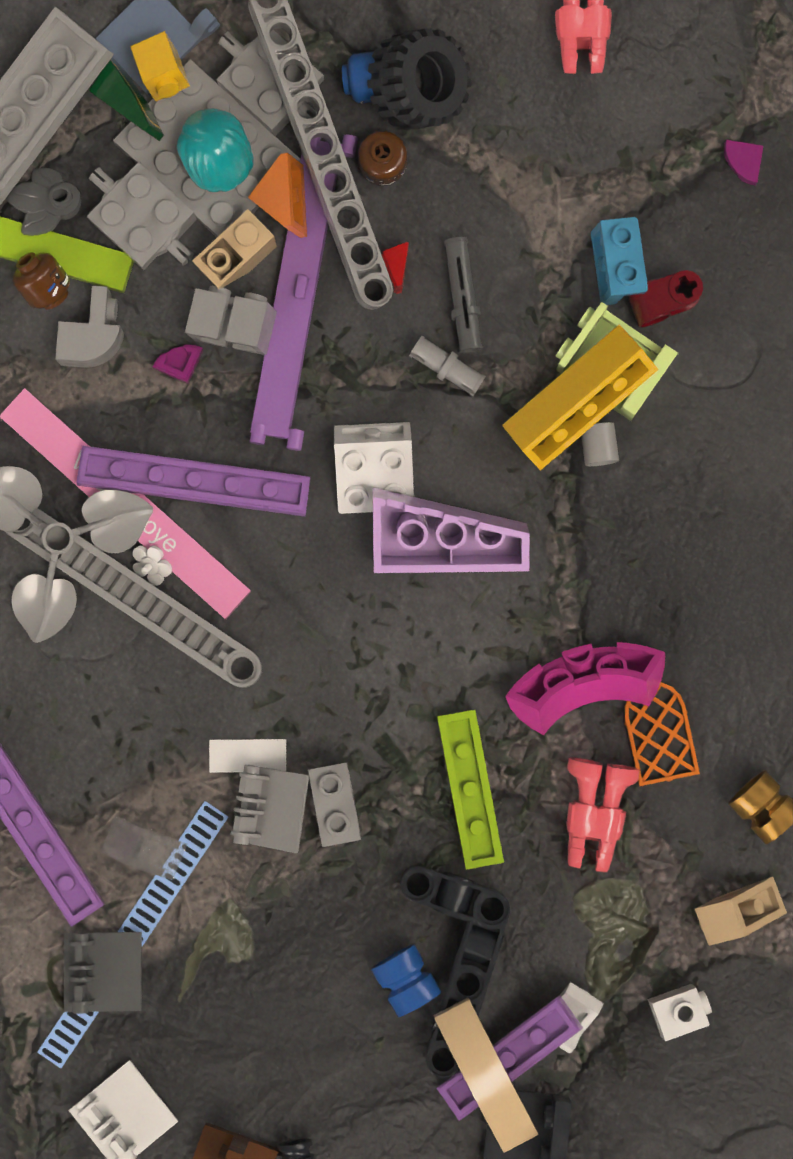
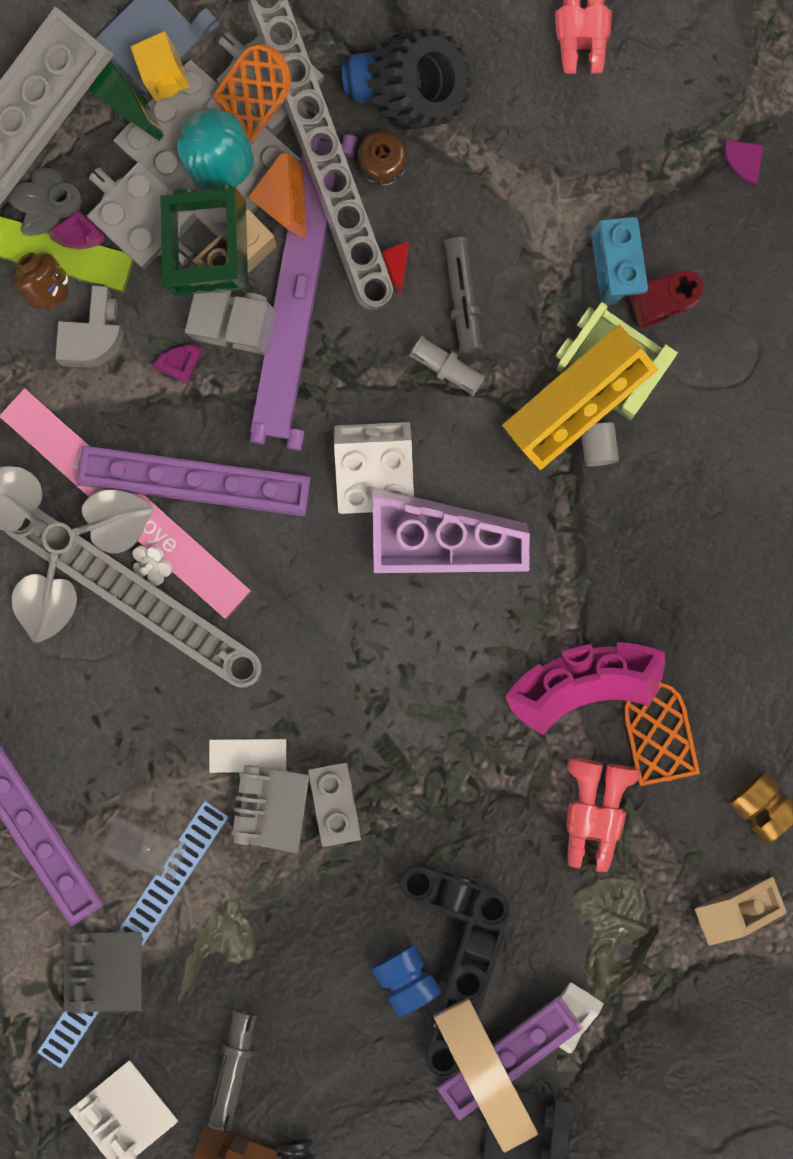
(77, 233): none -> magenta tile
(210, 278): none -> dark green window
(229, 80): none -> orange window
(235, 1056): none -> dark grey pin
(470, 789): lime plate -> none
(680, 1011): white brick -> none

